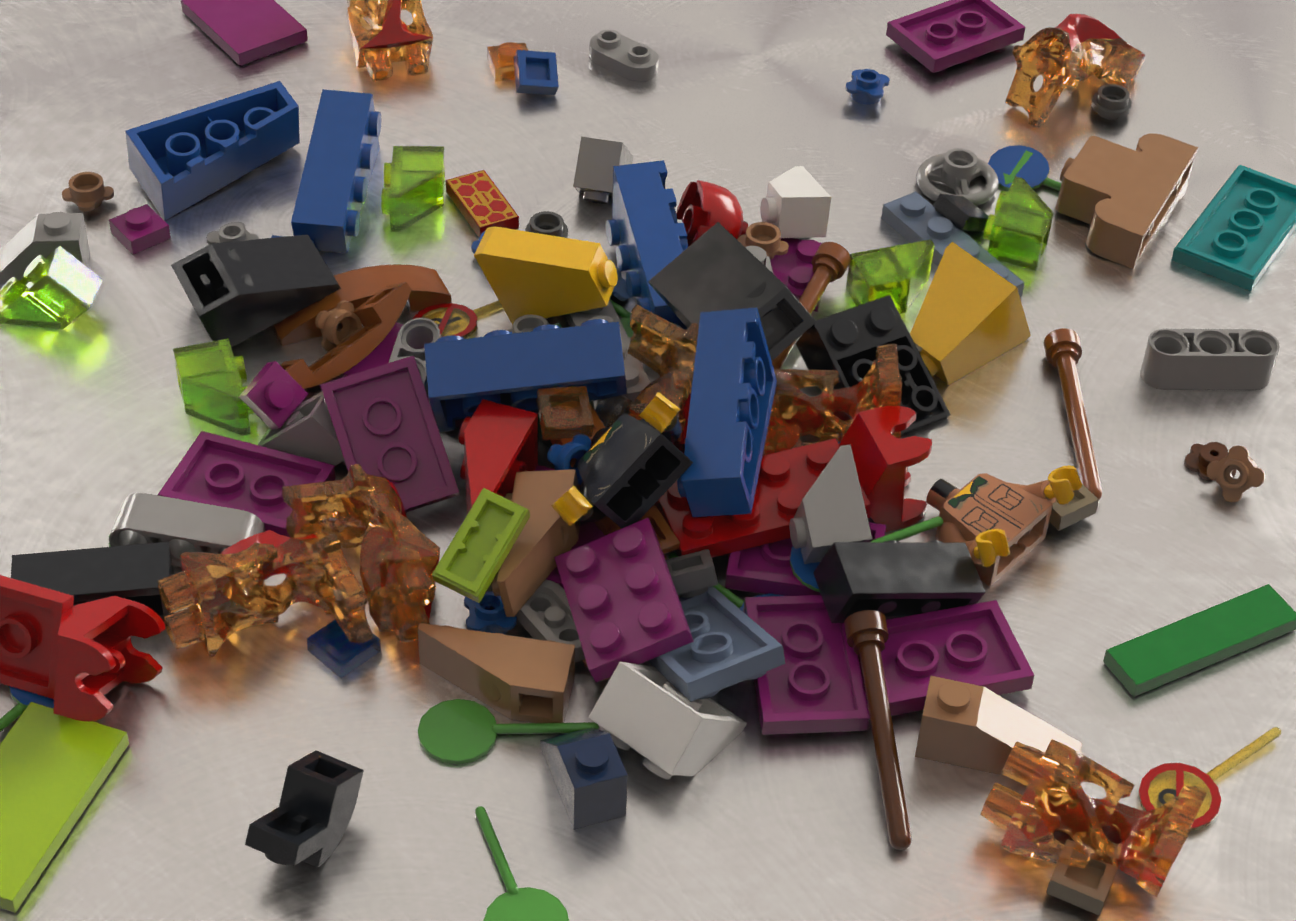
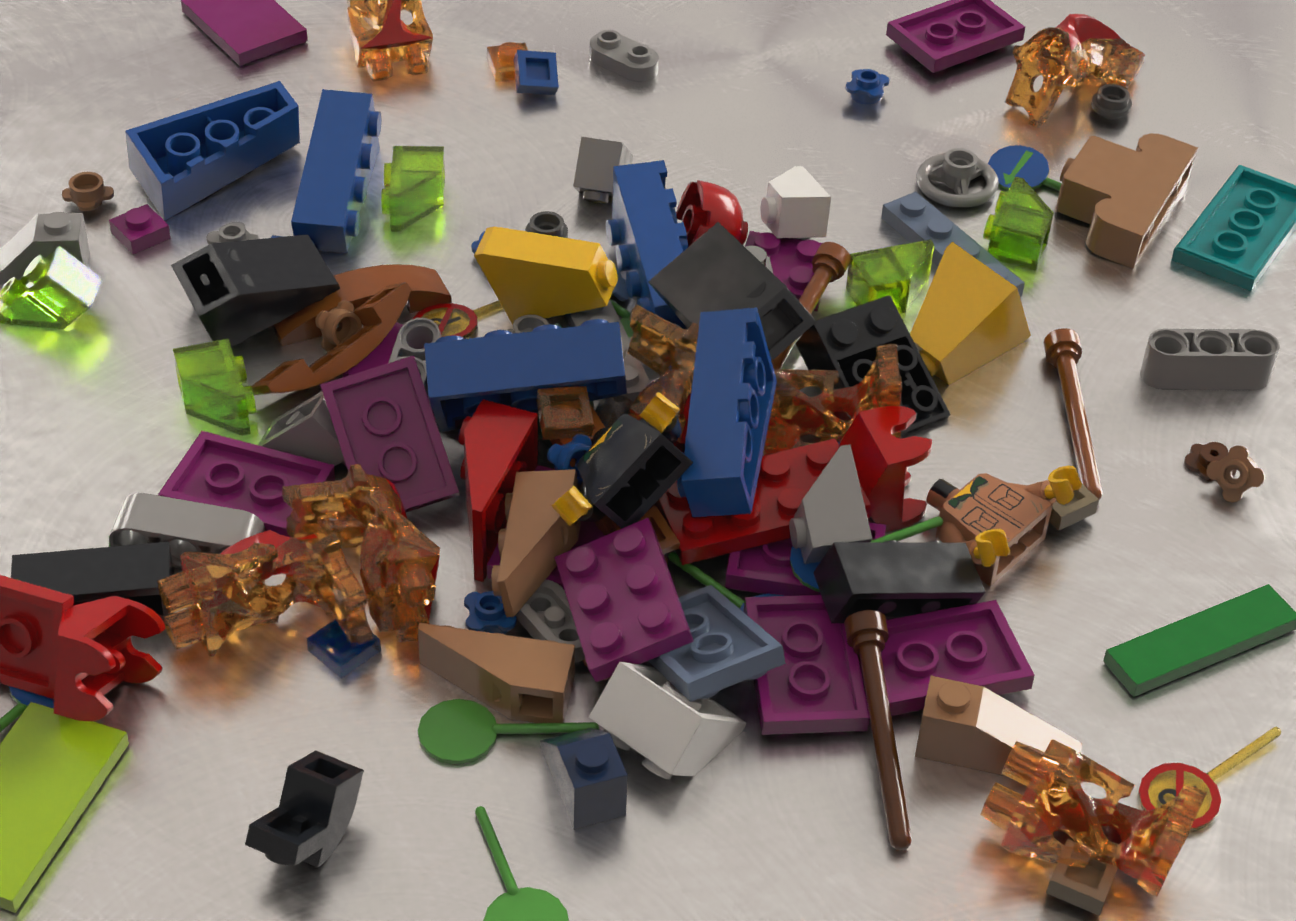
(273, 395): magenta plate -> none
(481, 202): red tile -> none
(481, 545): lime plate -> none
(692, 573): dark grey plate -> none
(765, 236): medium nougat plate -> none
(961, 212): black tile -> none

